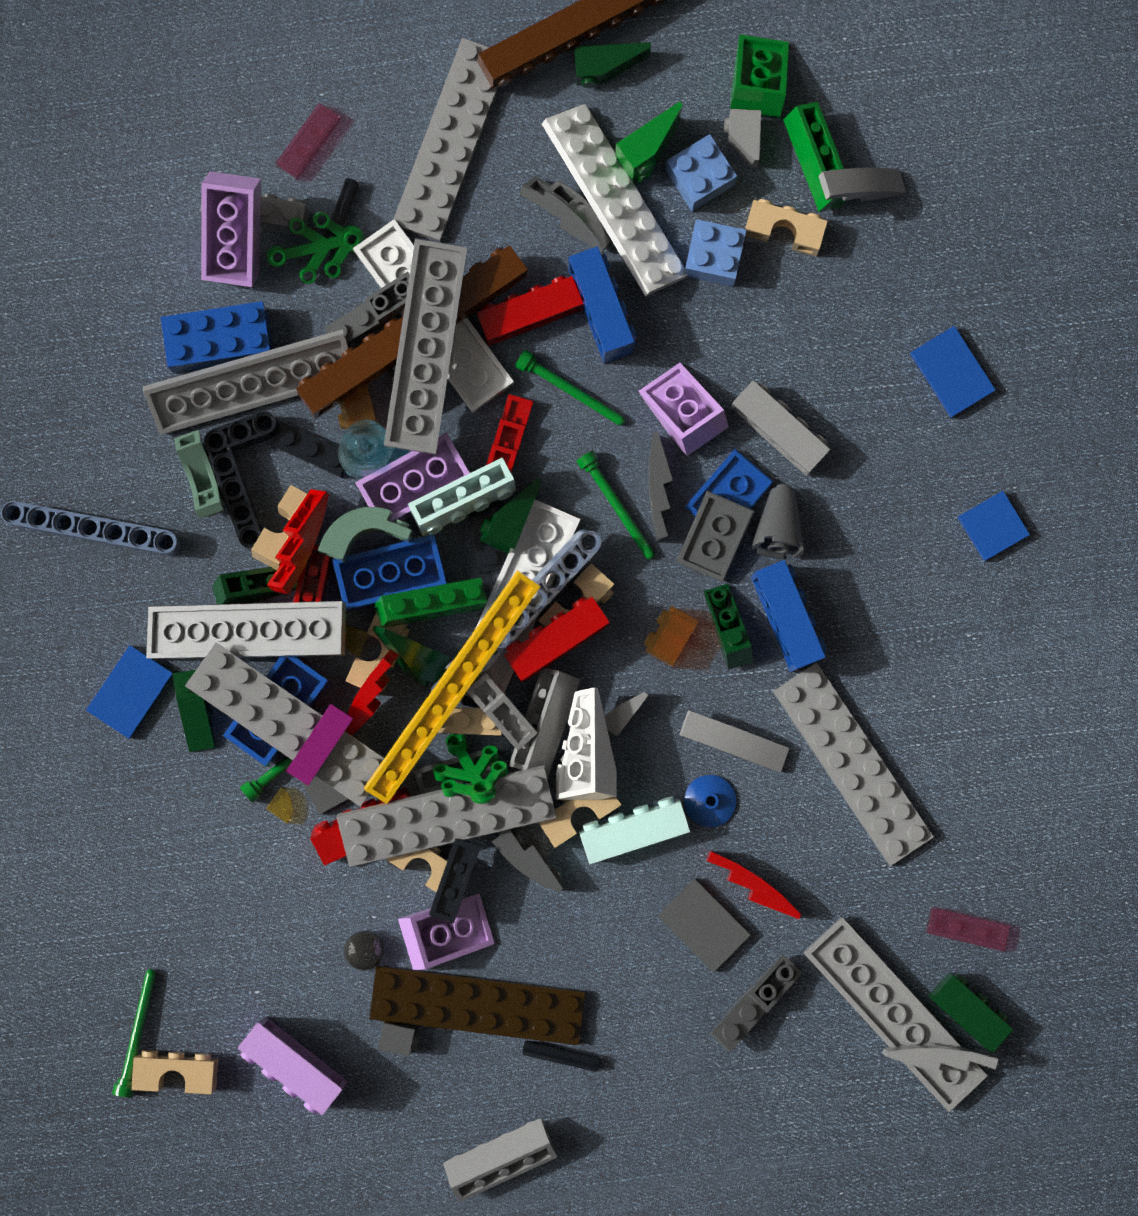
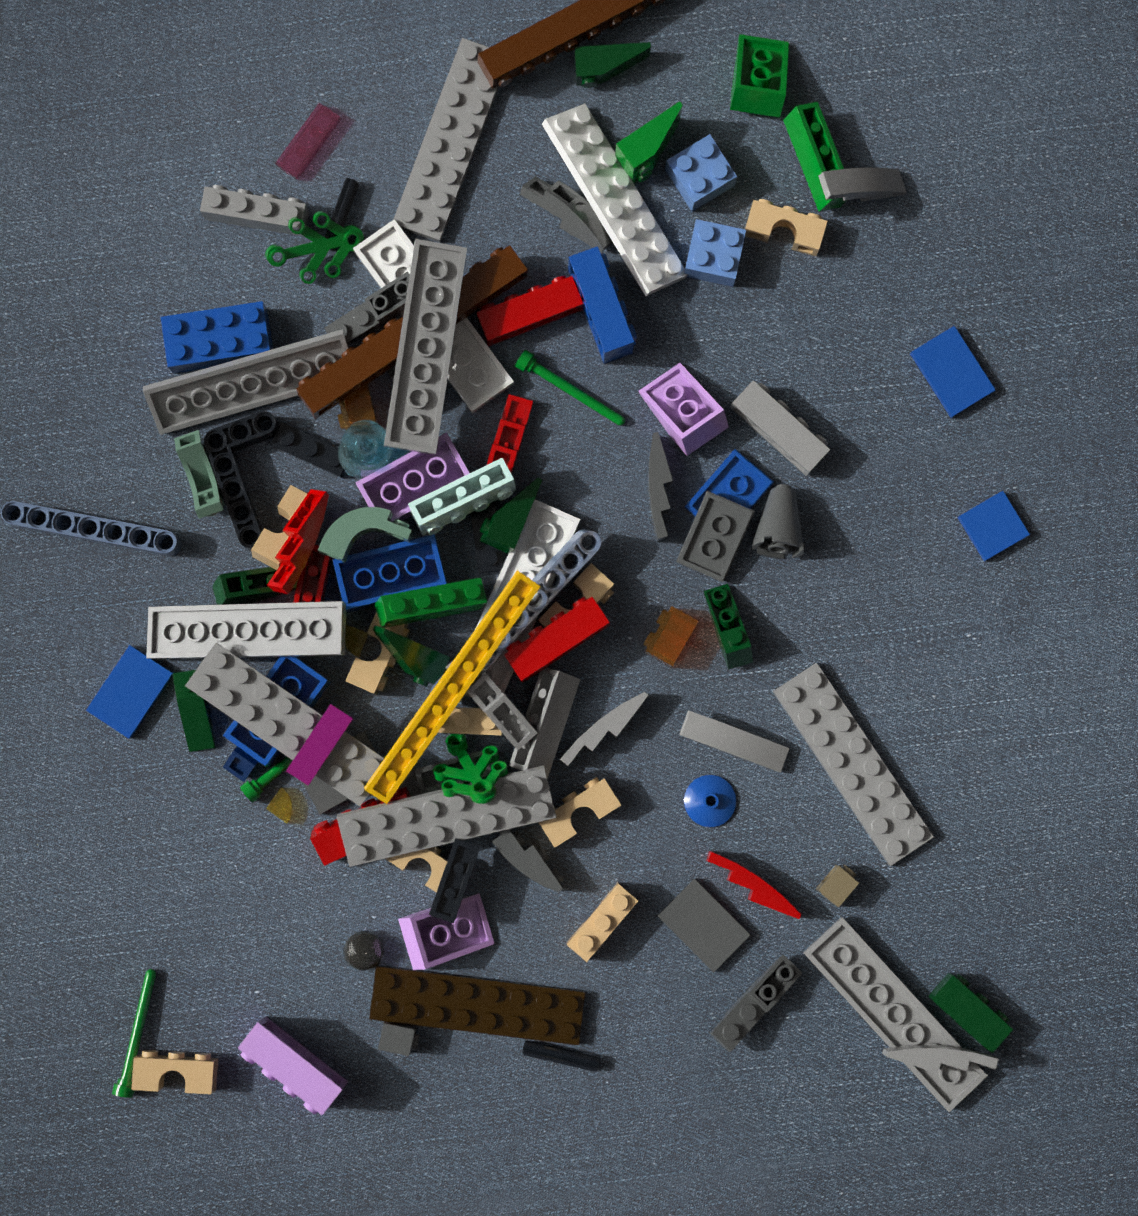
(230, 229): lavender brick -> none
(240, 764): none -> dark blue plate
(365, 703): red slope -> none
(499, 1160): light grey brick -> none
(588, 759): white wedge -> none
(589, 464): green piece -> none
(602, 922): none -> tan arch
(634, 830): light aqua brick -> none
(744, 134): light grey slope -> none
(788, 615): blue brick -> none
(838, 884): none -> dark tan brick
(967, 929): clear pink tile -> none

